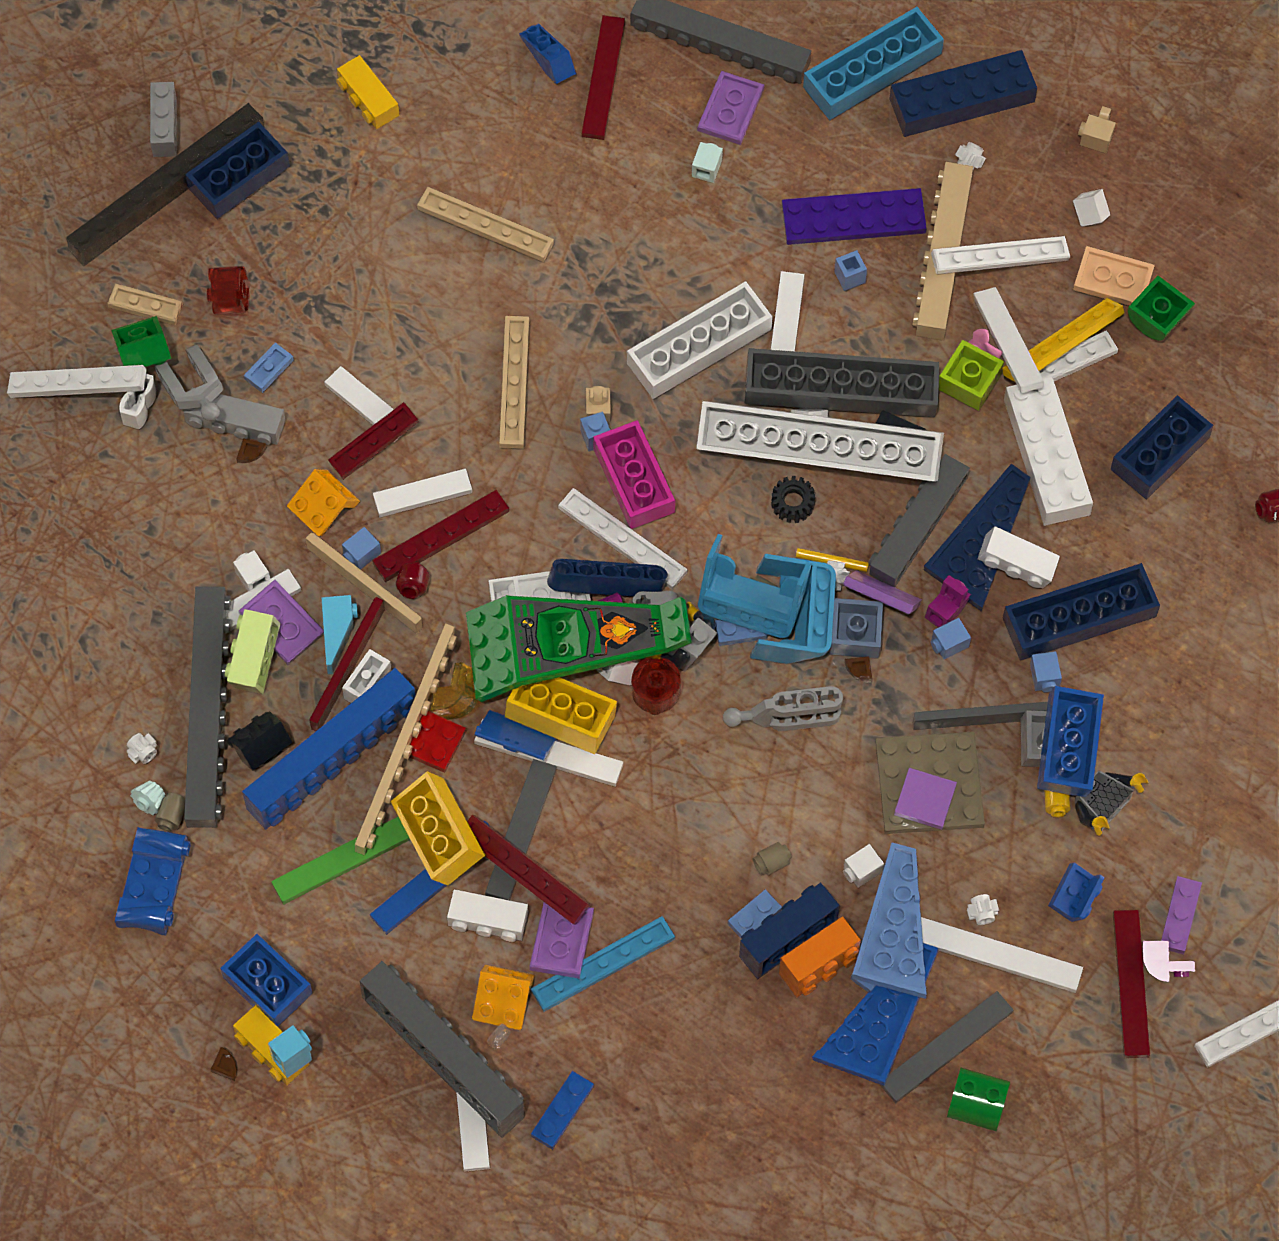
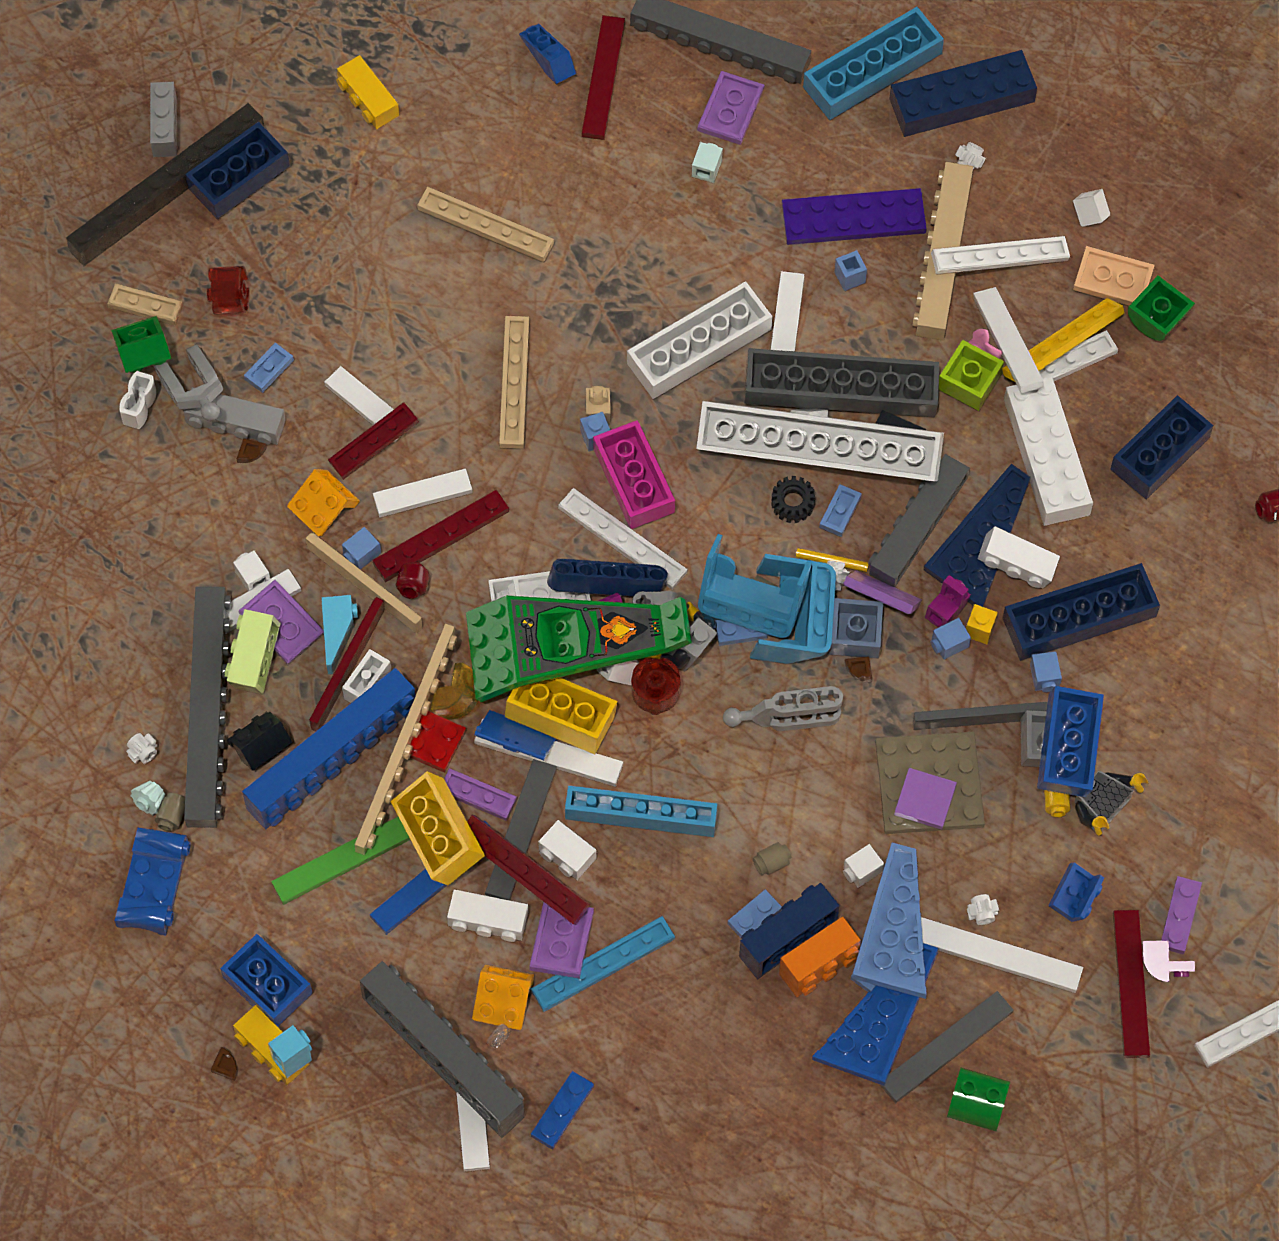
(76, 381): white plate -> none
(480, 794): none -> medium lavender tile
(566, 850): none -> white brick
(640, 811): none -> dark azure brick
(840, 510): none -> medium blue plate
(981, 623): none -> yellow brick
(1097, 131): tan brick -> none

